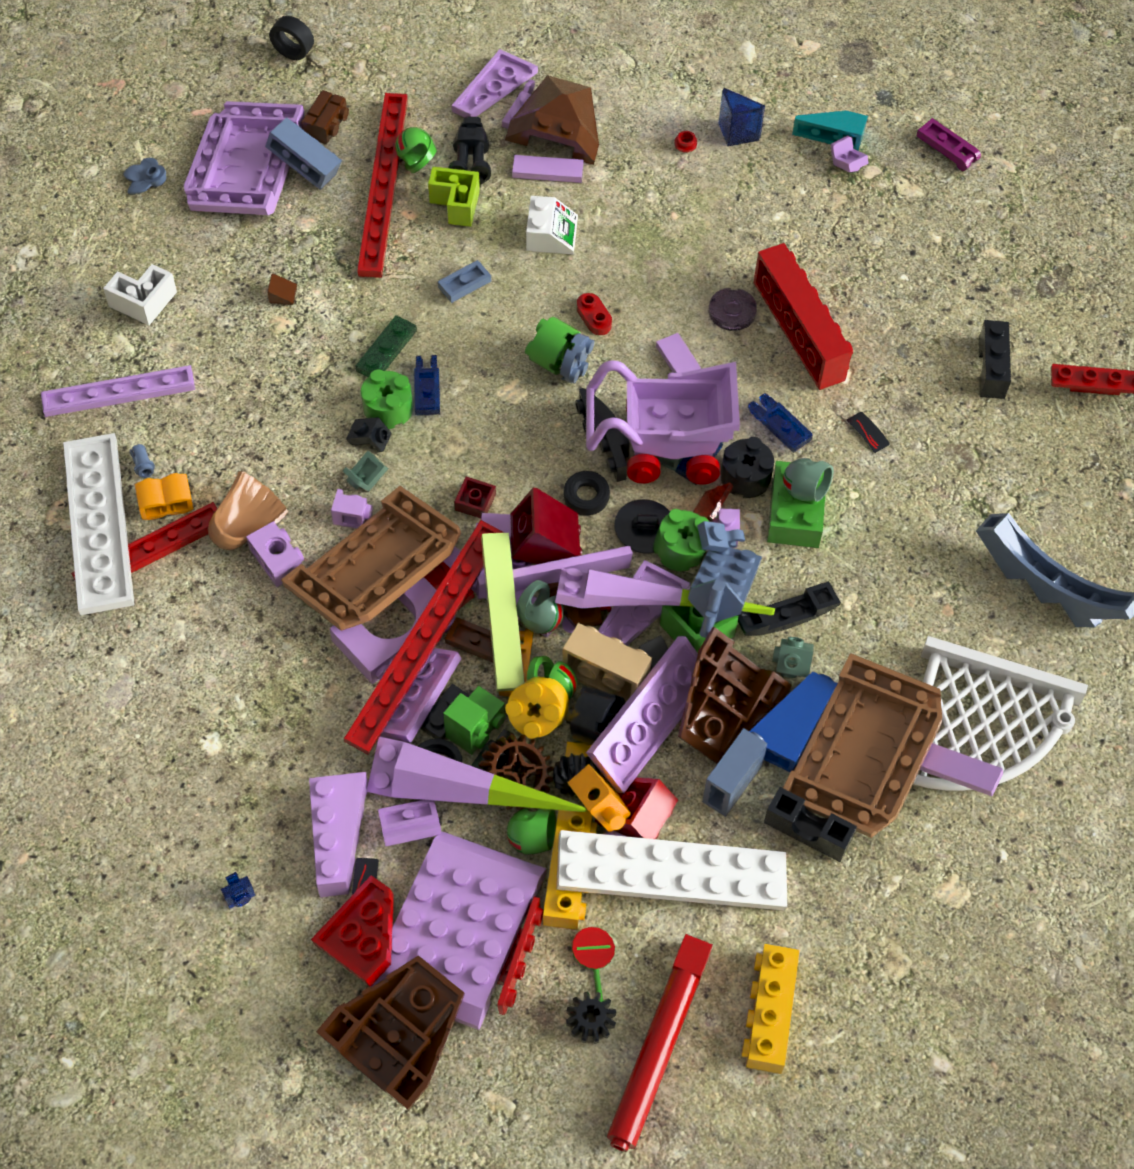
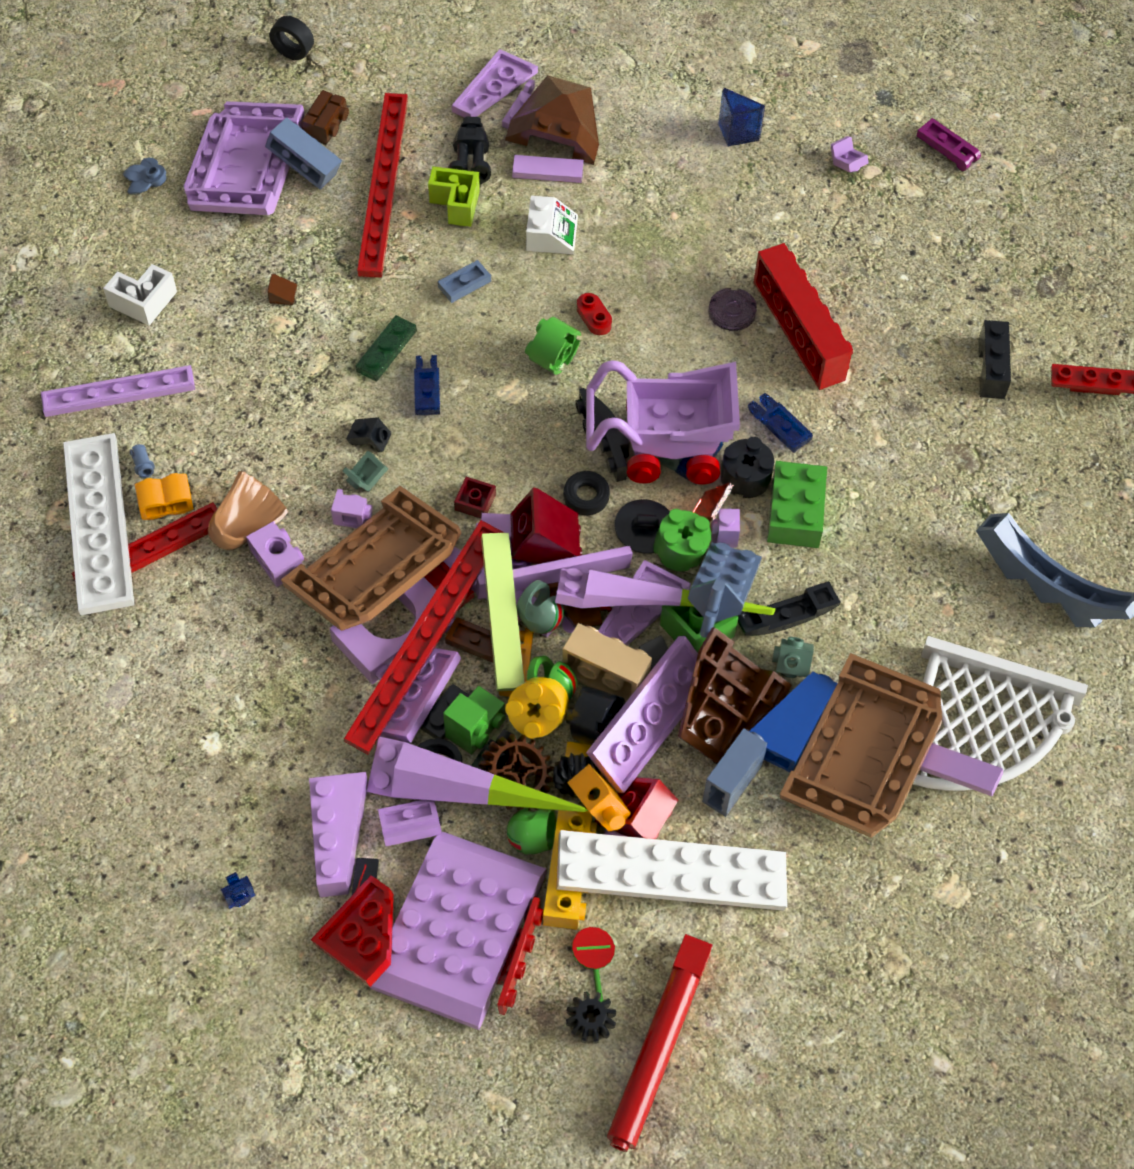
(387, 397): bright green brick -> none
(397, 1029): reddish brown wedge -> none
(415, 148): bright green helmet -> none
(574, 359): sand blue plate -> none
(677, 354): lavender tile -> none
(685, 141): red plate -> none
(715, 538): sand blue plate -> none
(772, 1008): yellow brick -> none
(792, 818): black arch -> none
(803, 476): sand green helmet -> none
(831, 126): teal slope -> none
(868, 431): black sticker -> none

